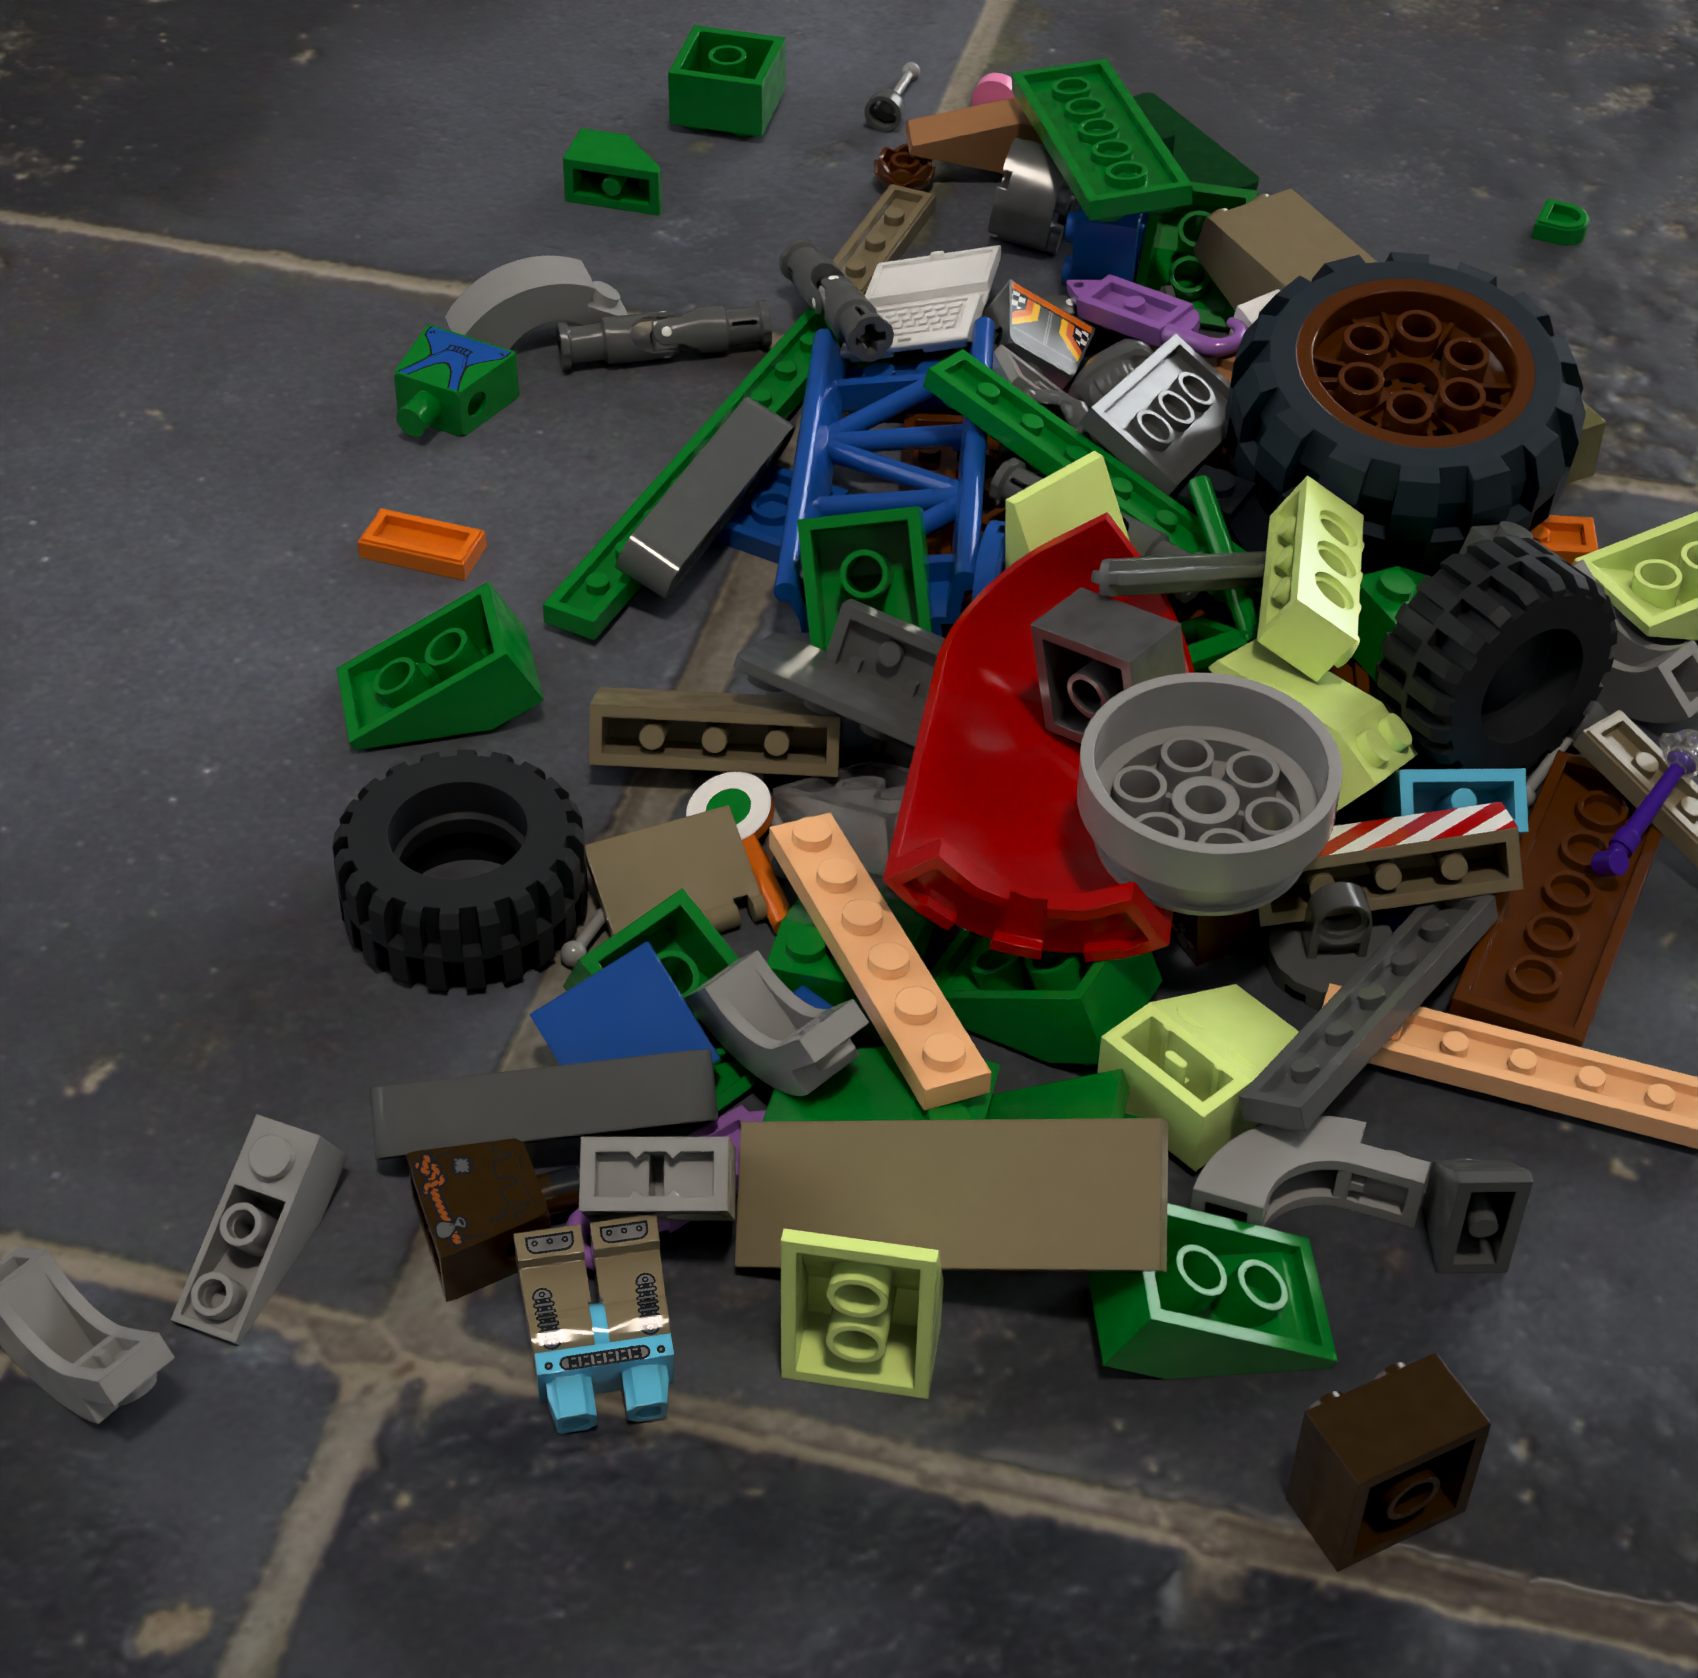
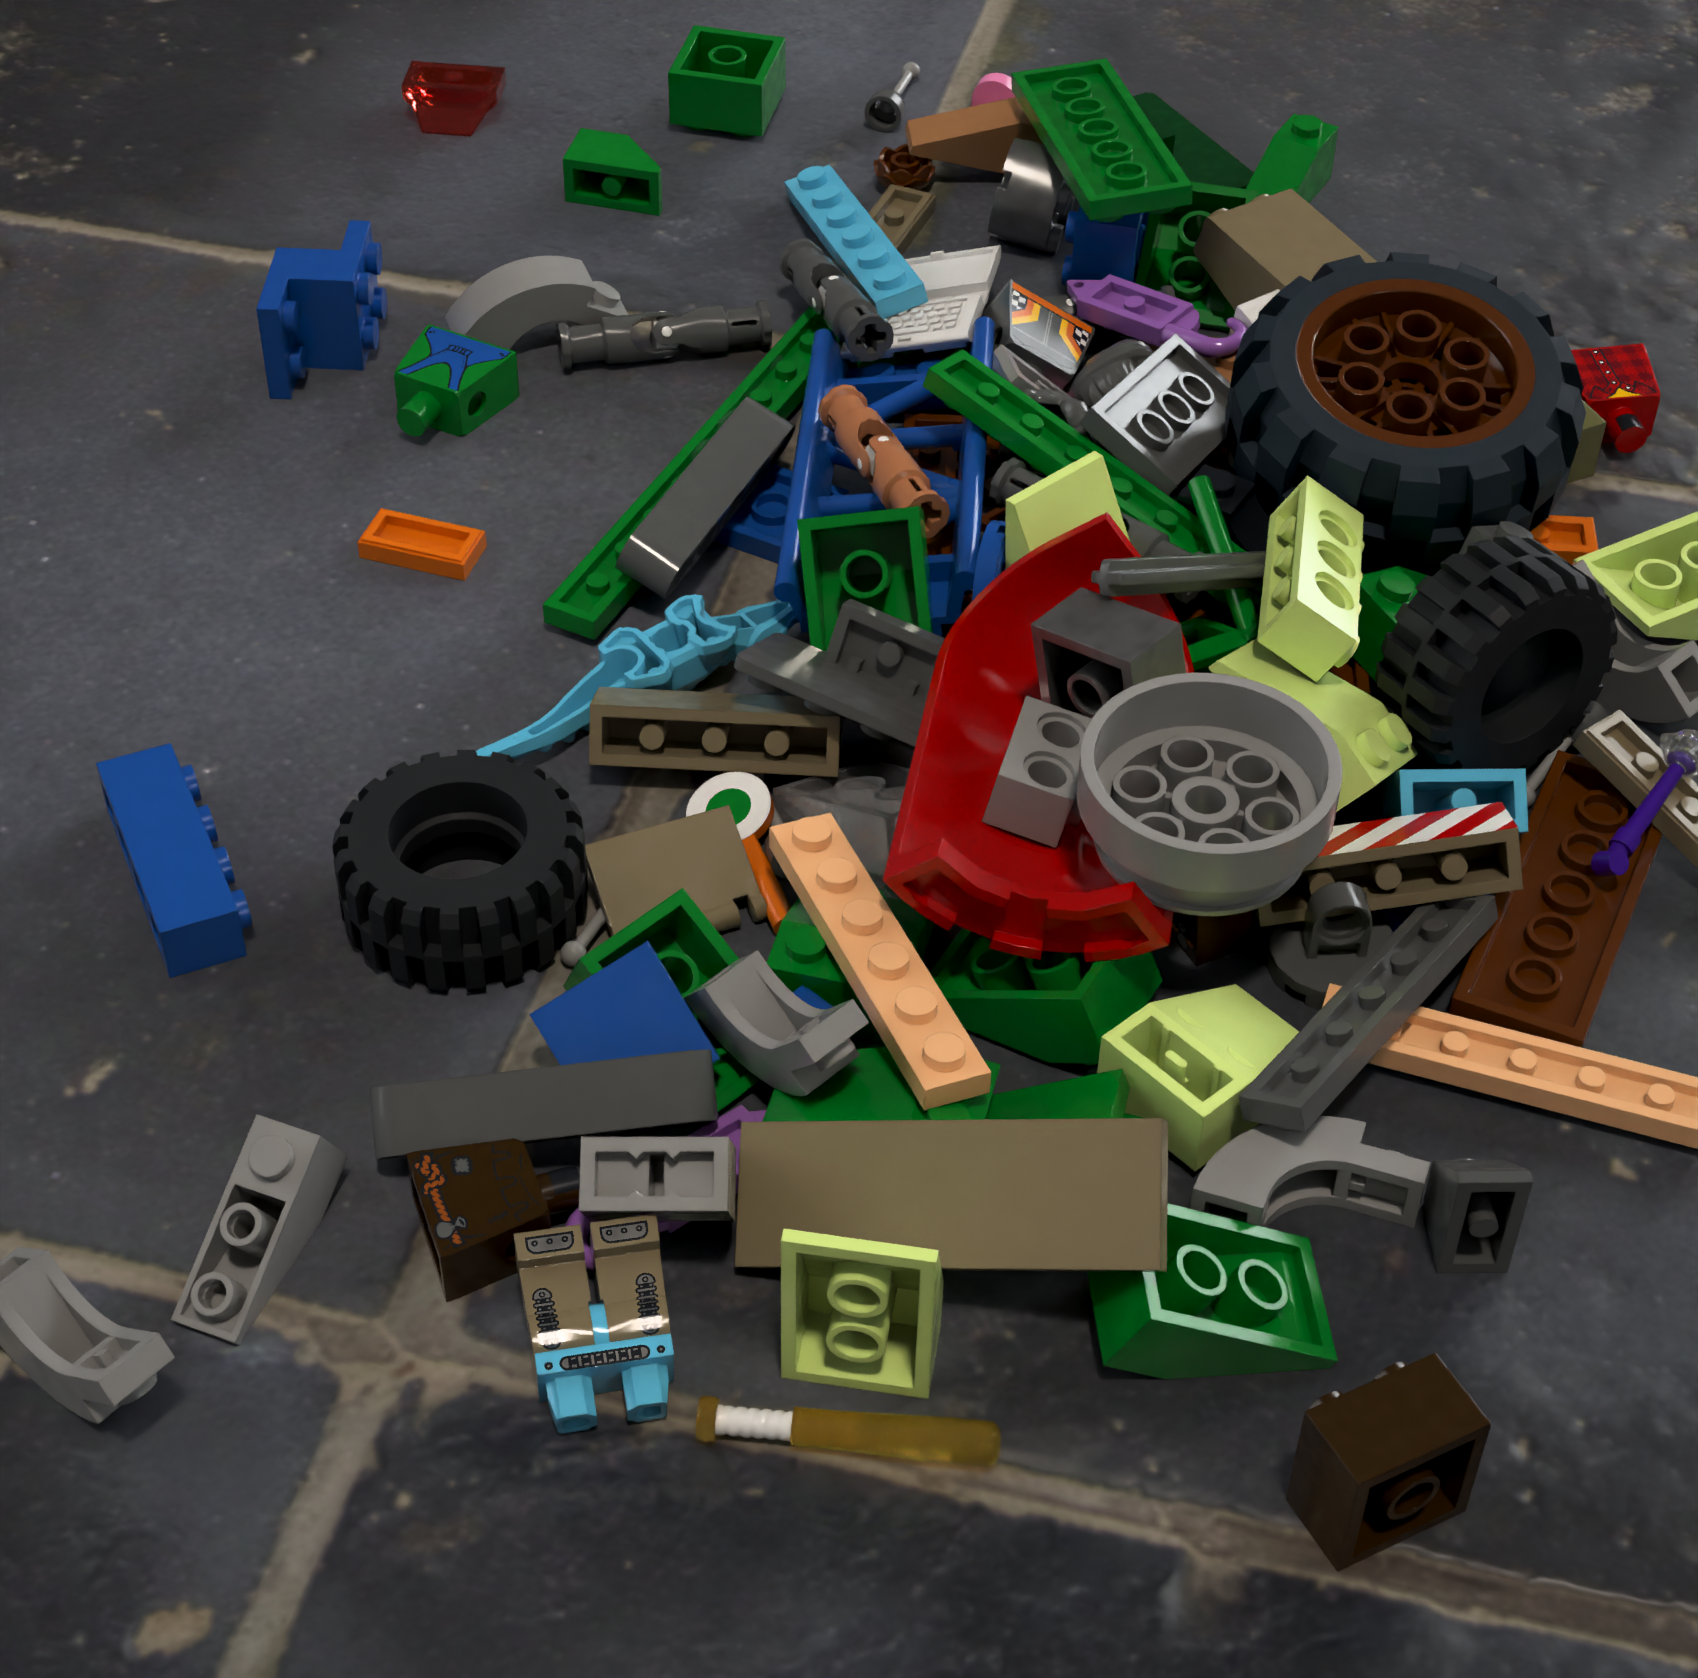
(173, 859): none -> blue brick
(321, 309): none -> blue bracket
(442, 675): green slope -> none
(452, 96): none -> clear red slope
(663, 657): none -> medium azure animal
(855, 241): none -> medium azure plate
(872, 1433): none -> clear yellow piece
(881, 456): none -> nougat piece
(1039, 774): none -> light grey brick
(1297, 158): none -> green slope
(1561, 223): green tile -> none
(1621, 391): none -> red torso

